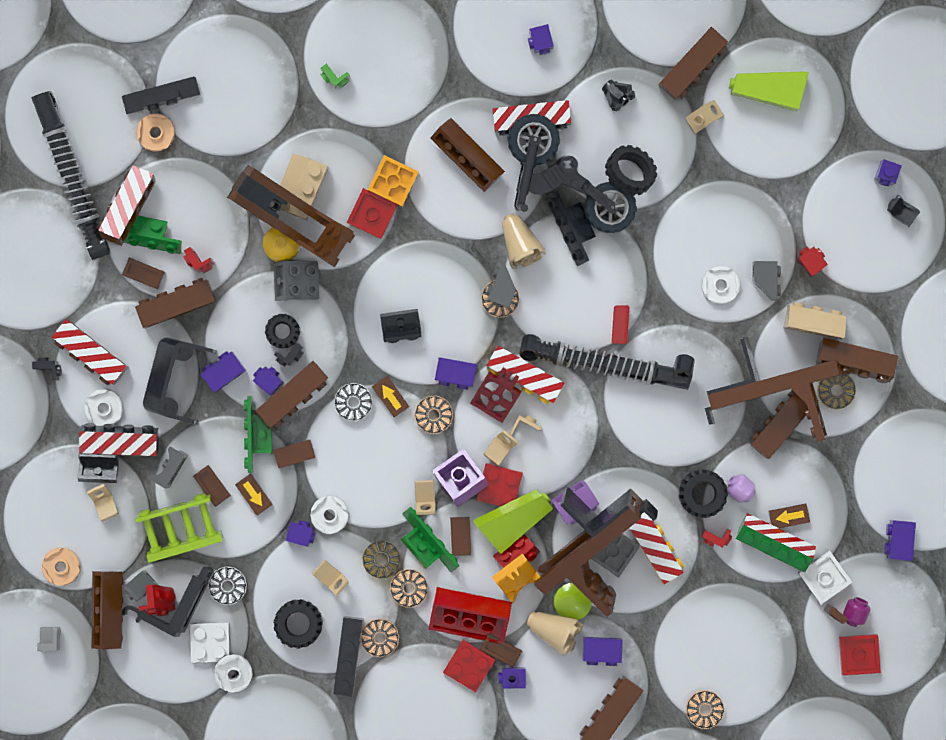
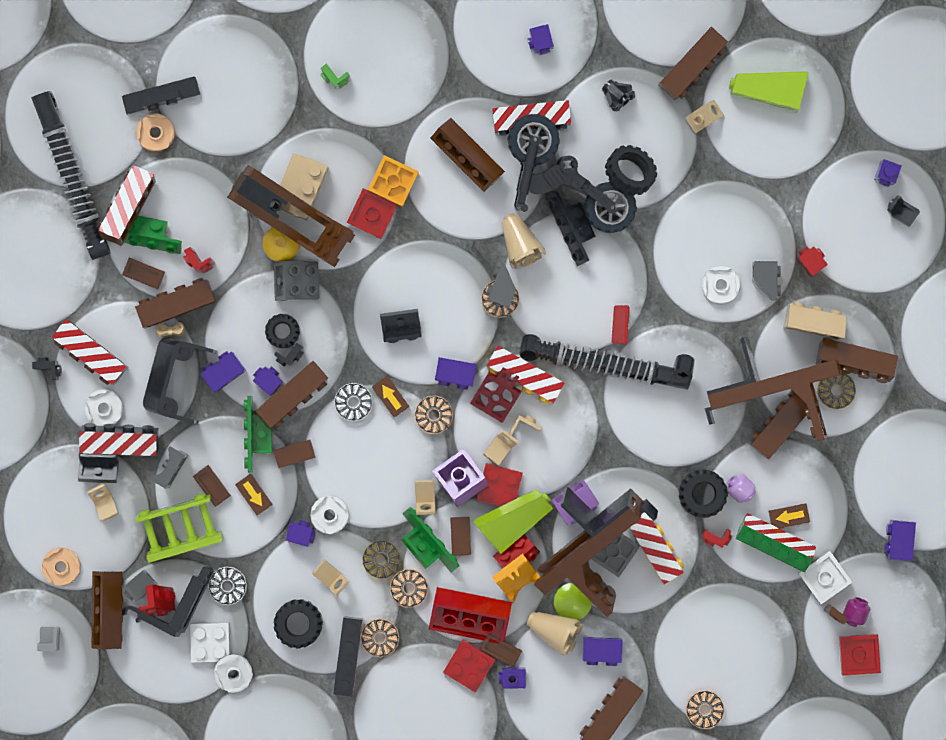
(176, 330): none -> tan piece

